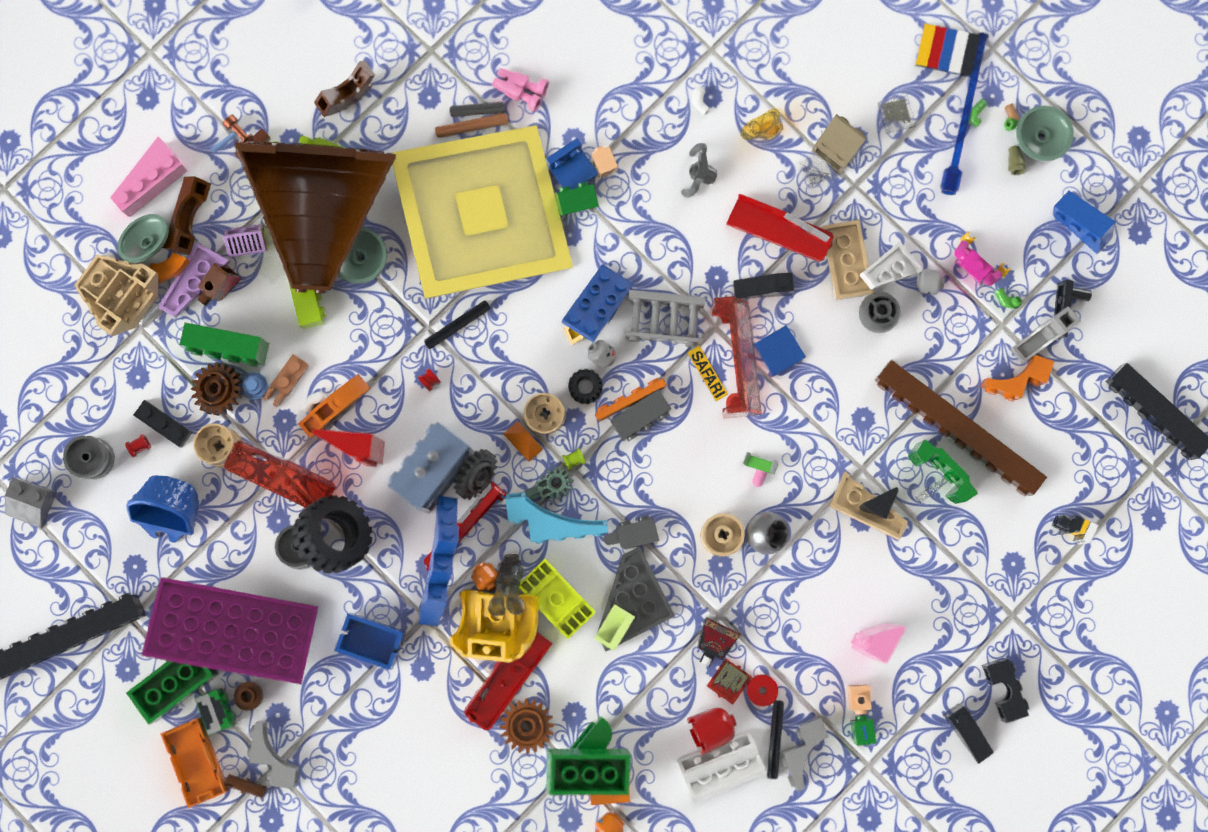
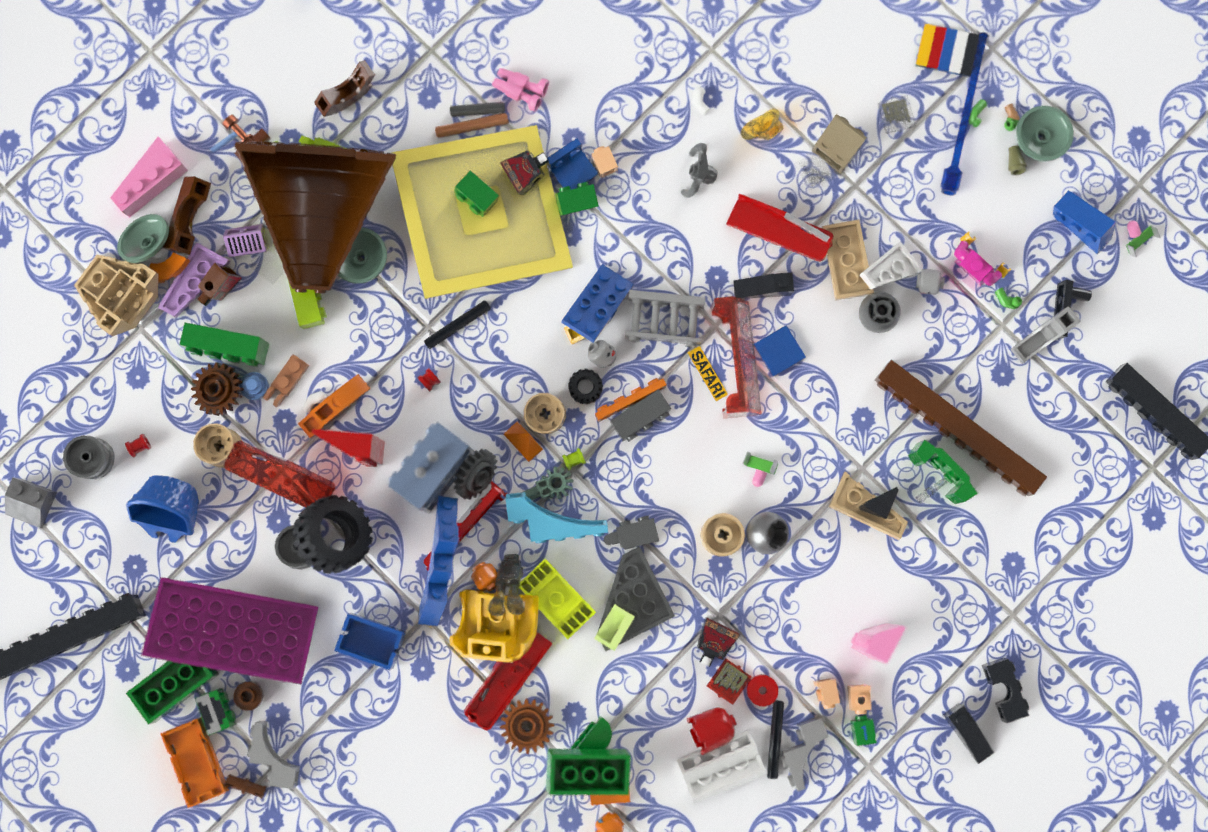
(162, 423): black plate -> none
(475, 194): none -> green brick
(525, 170): none -> torso
(827, 692): none -> light nougat brick
(1012, 389): orange arch -> none
(1077, 526): black hips -> none
(1139, 237): none -> piece

